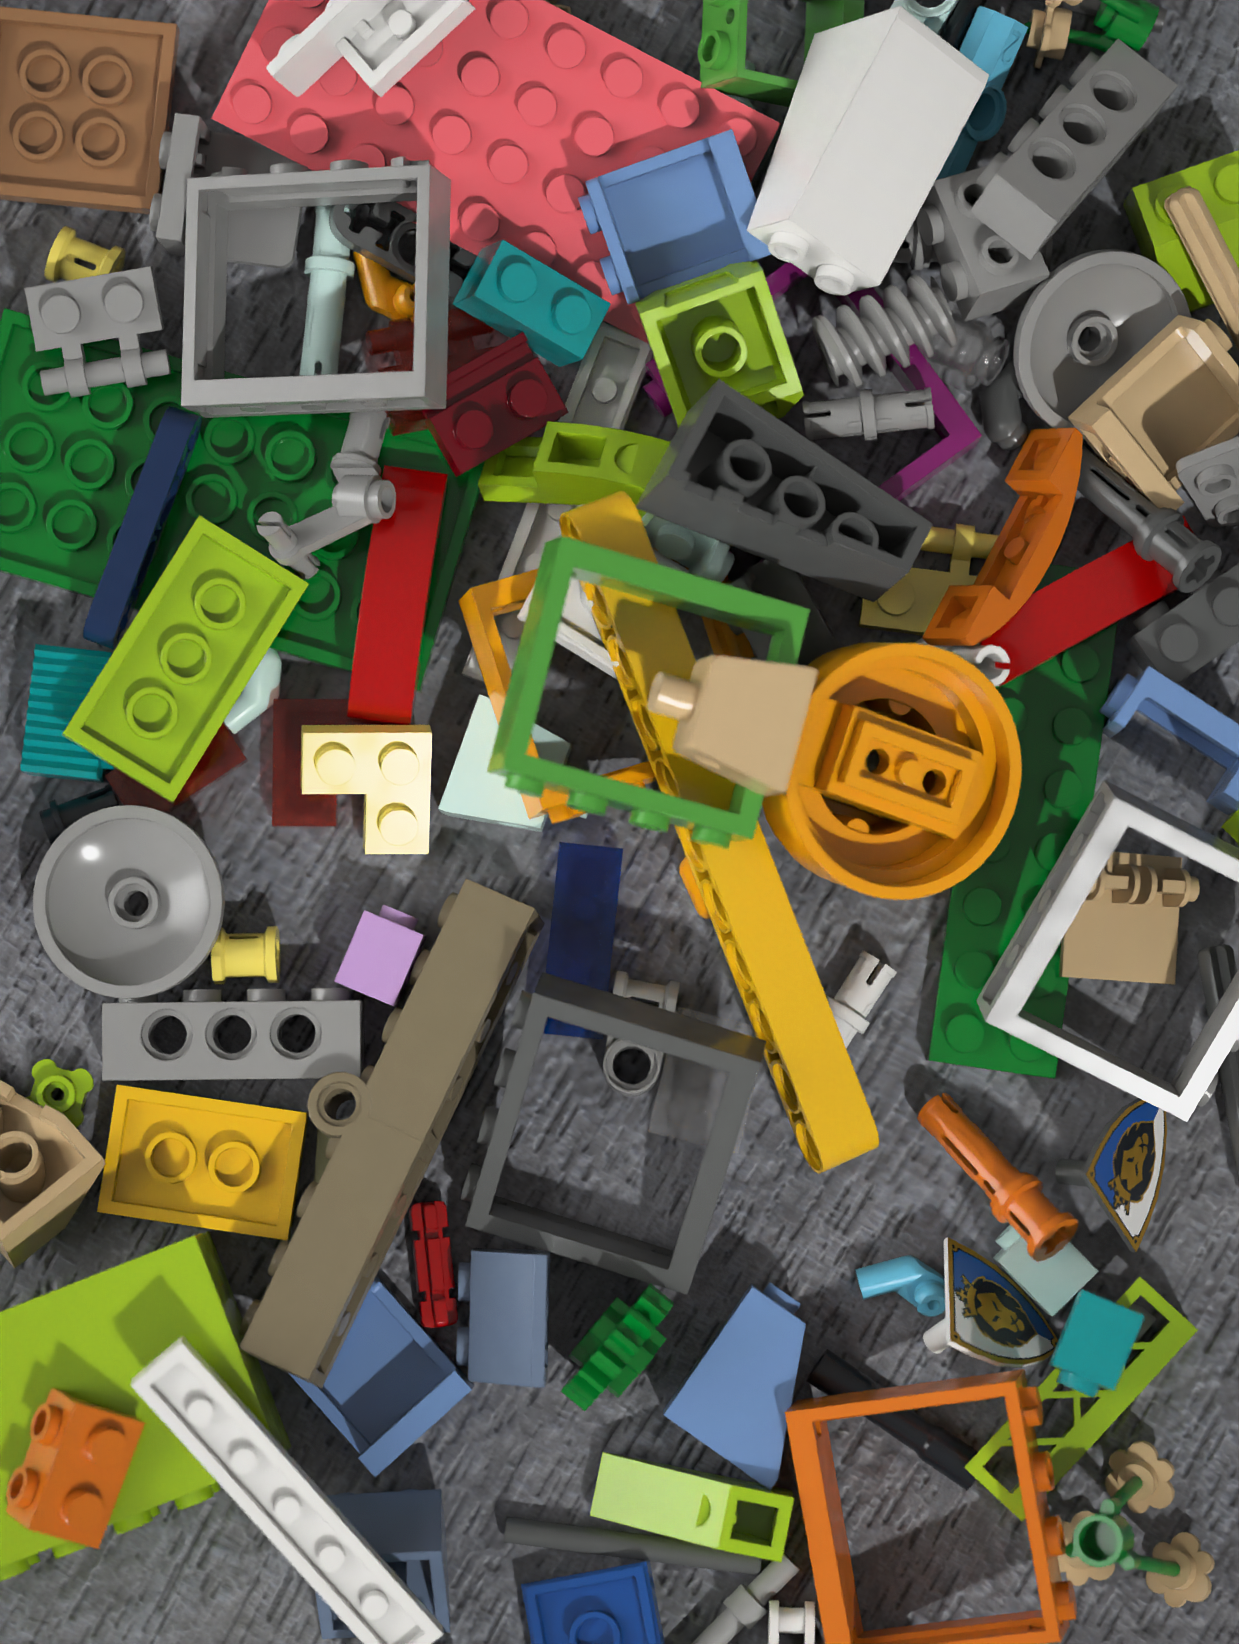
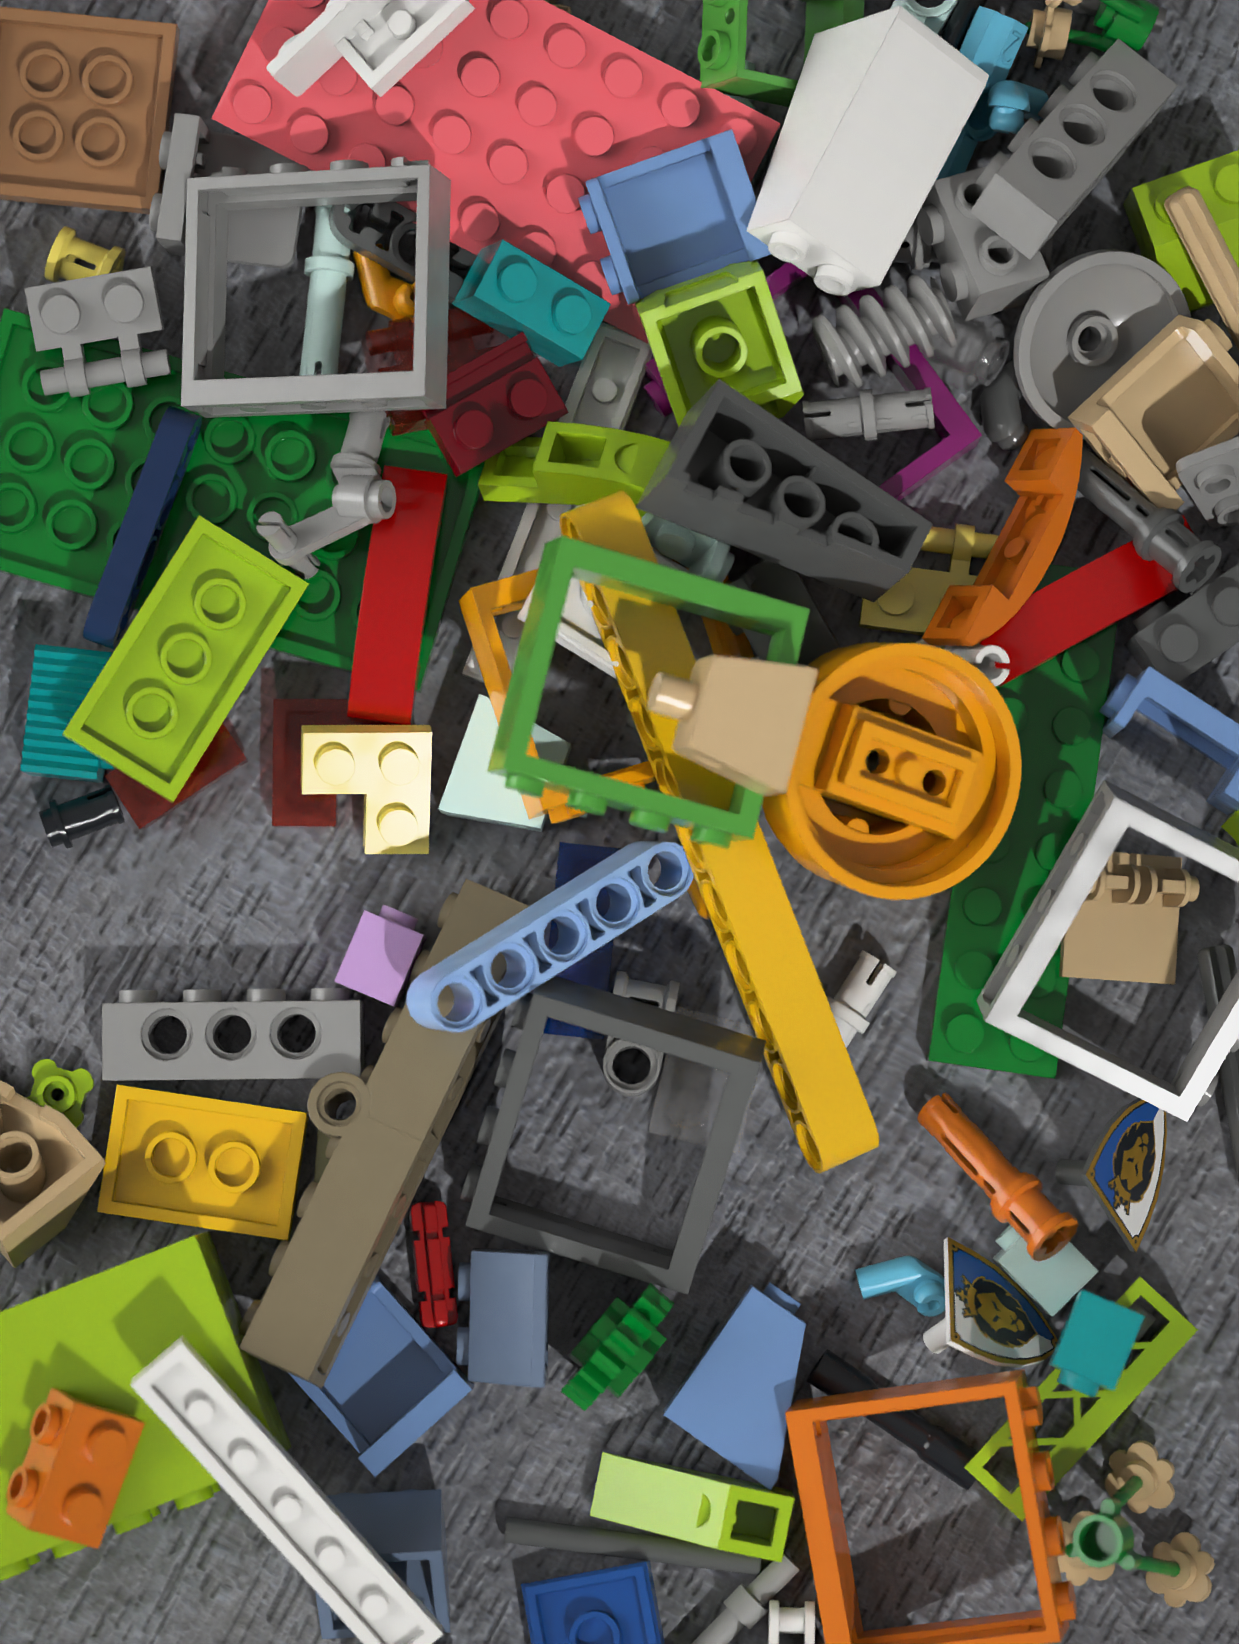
(87, 891): light grey dish -> none
(246, 955): light yellow bush -> none
(258, 692): light aqua arm -> none
(522, 936): none -> light blue beam
(1012, 104): none -> medium azure arm

